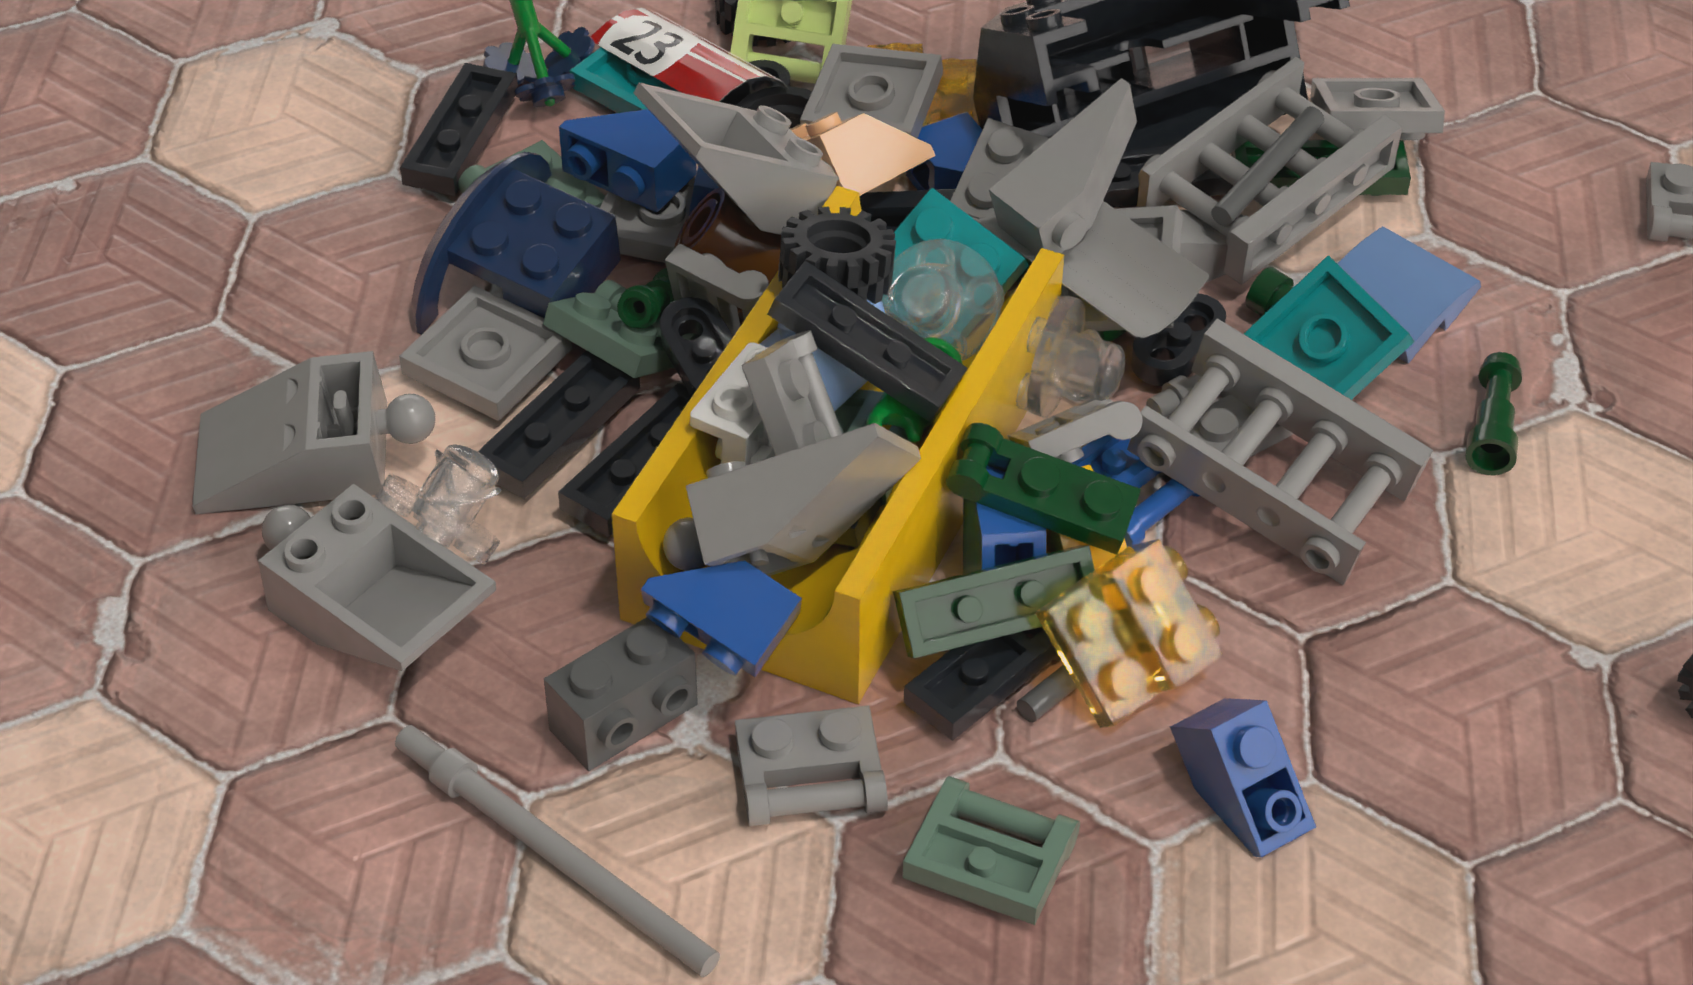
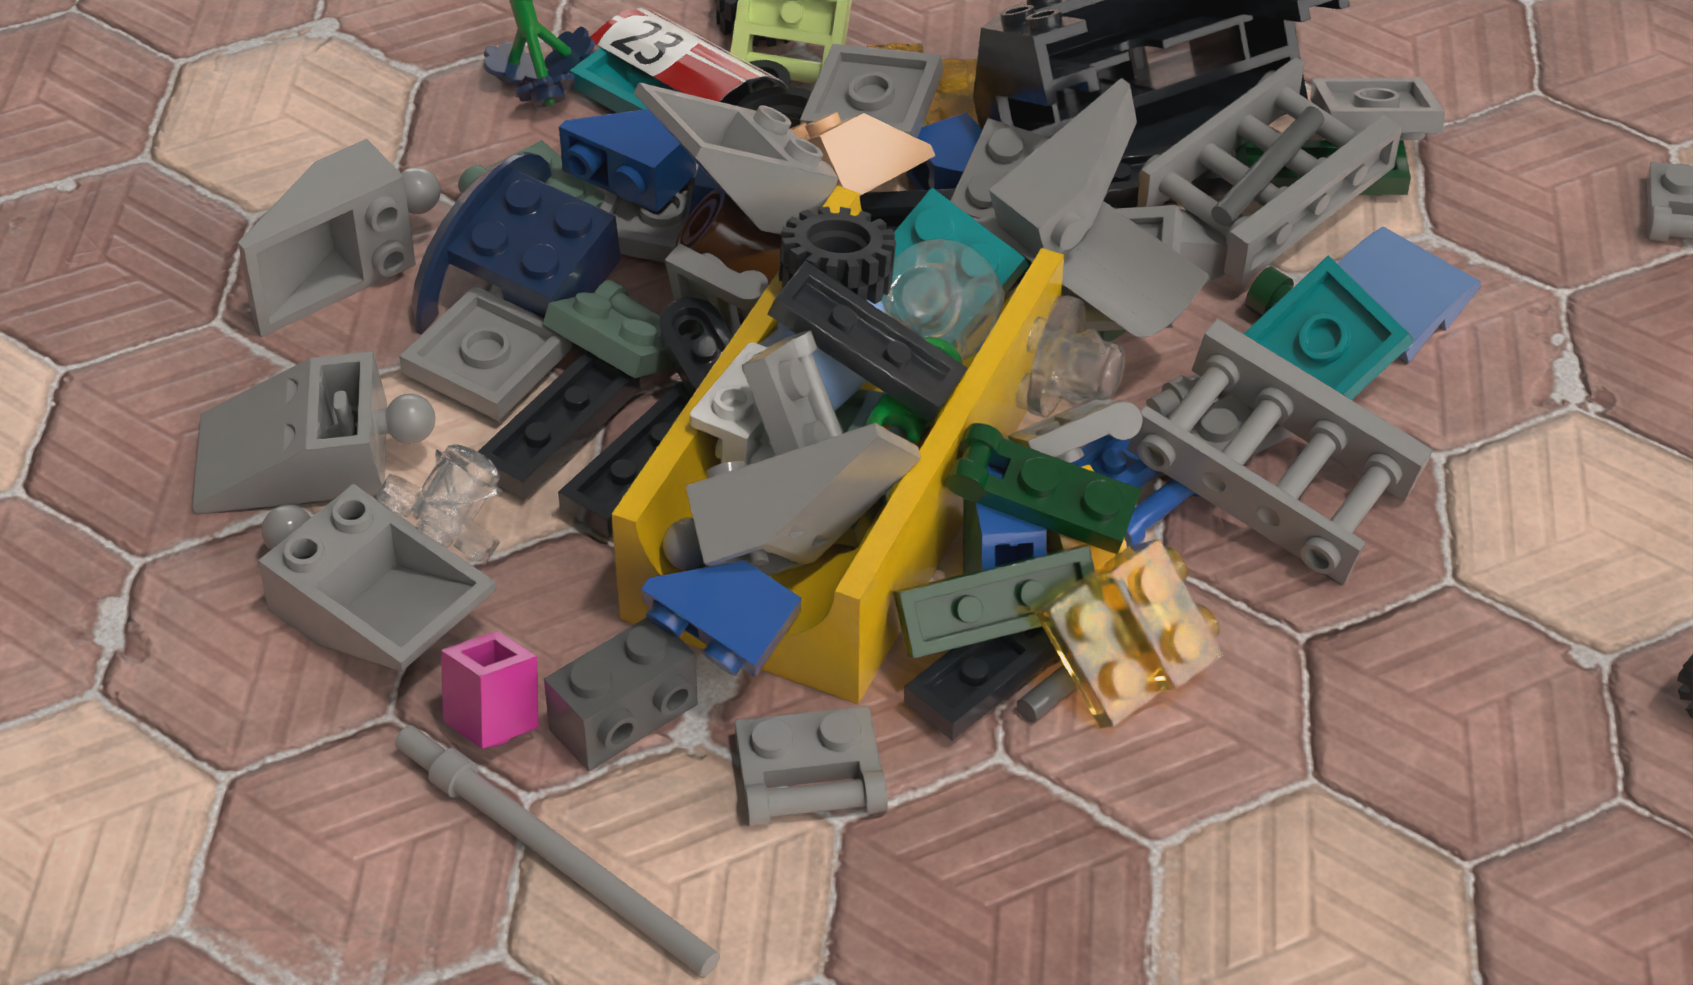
(333, 235): none -> light grey slope
(459, 128): black plate -> none
(489, 689): none -> dark pink brick
(644, 304): dark green piece -> none
(984, 863): sand green plate -> none
(1174, 349): black plate -> none
(1244, 772): blue slope -> none
(1492, 441): dark green piece -> none

